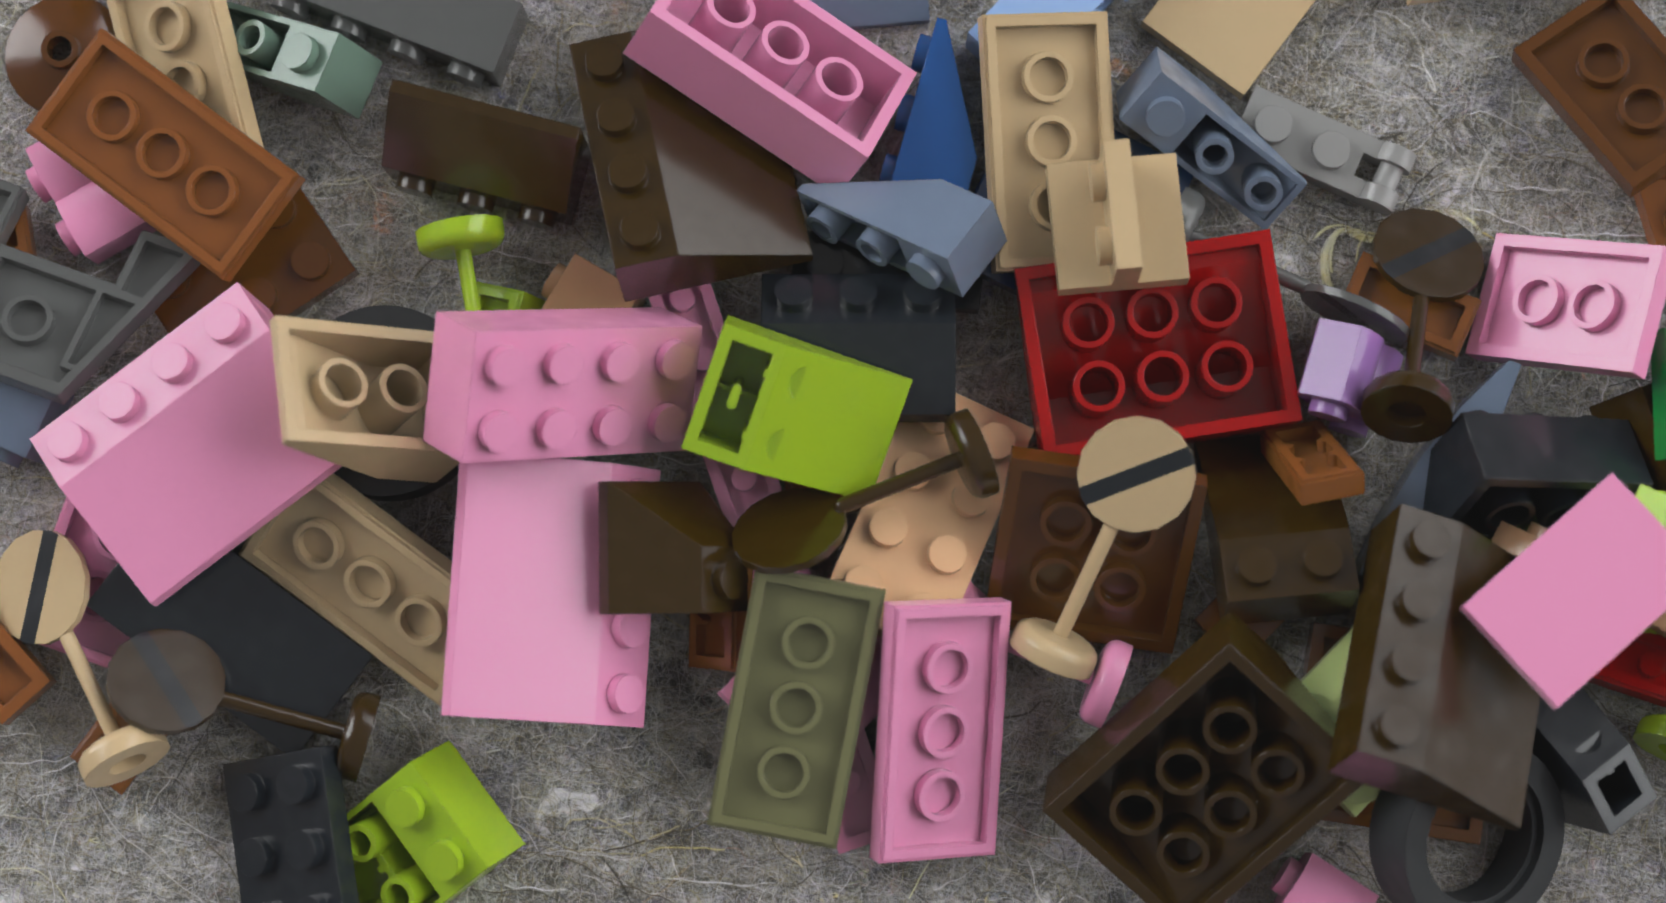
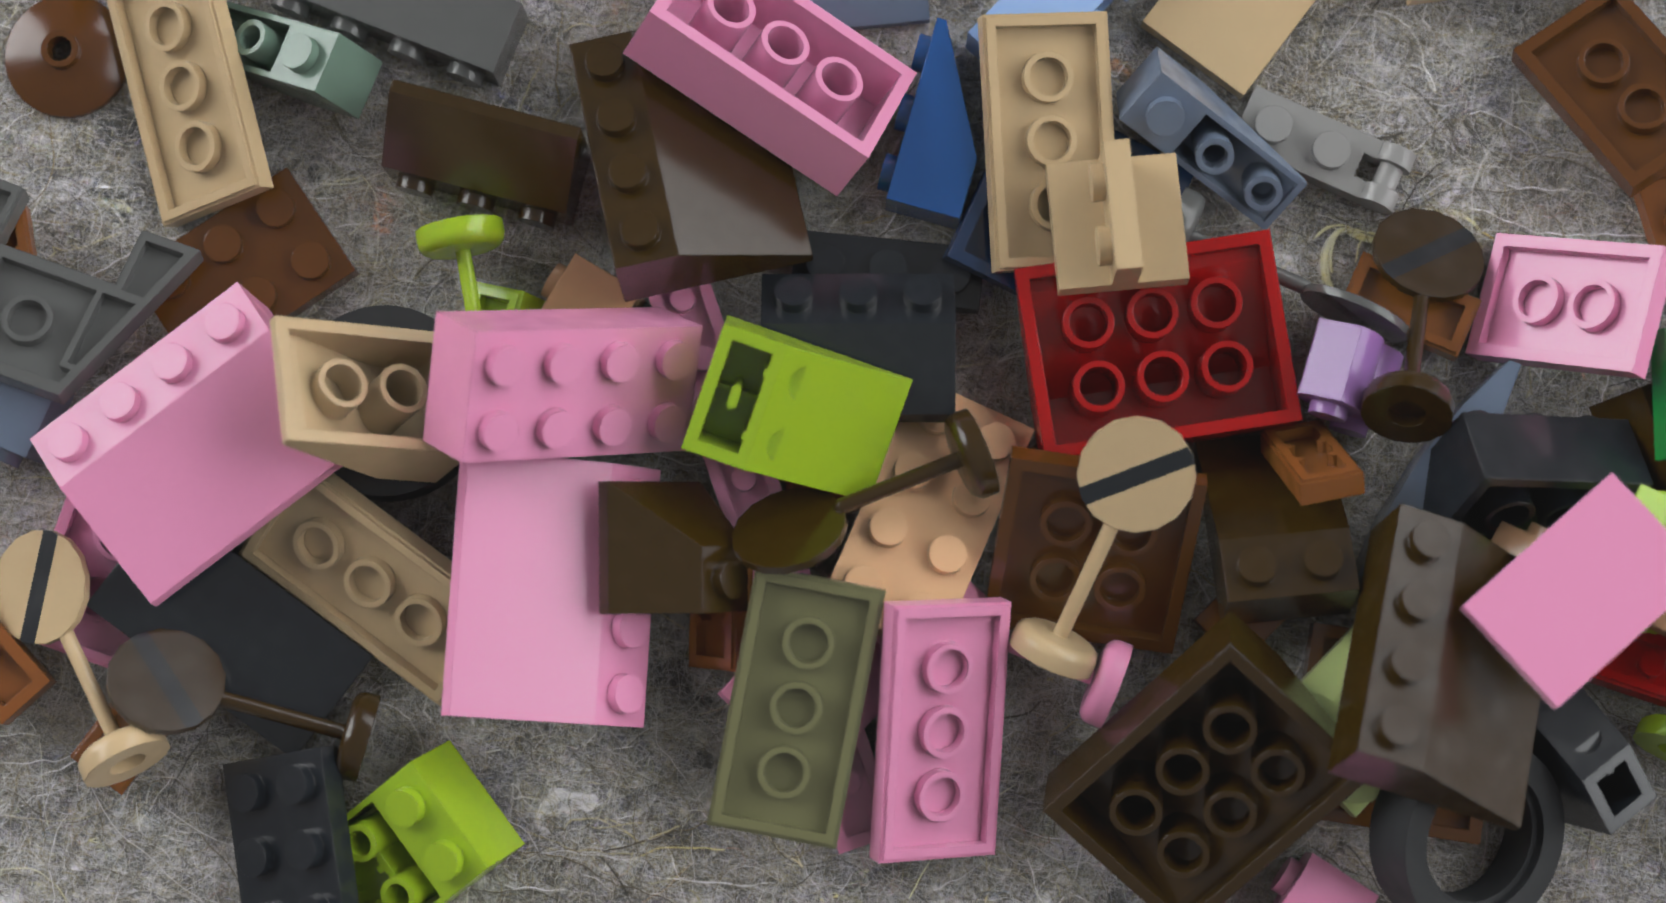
(91, 217): bright pink brick -> none
(165, 155): dark orange tile -> none
(919, 226): sand blue slope -> none

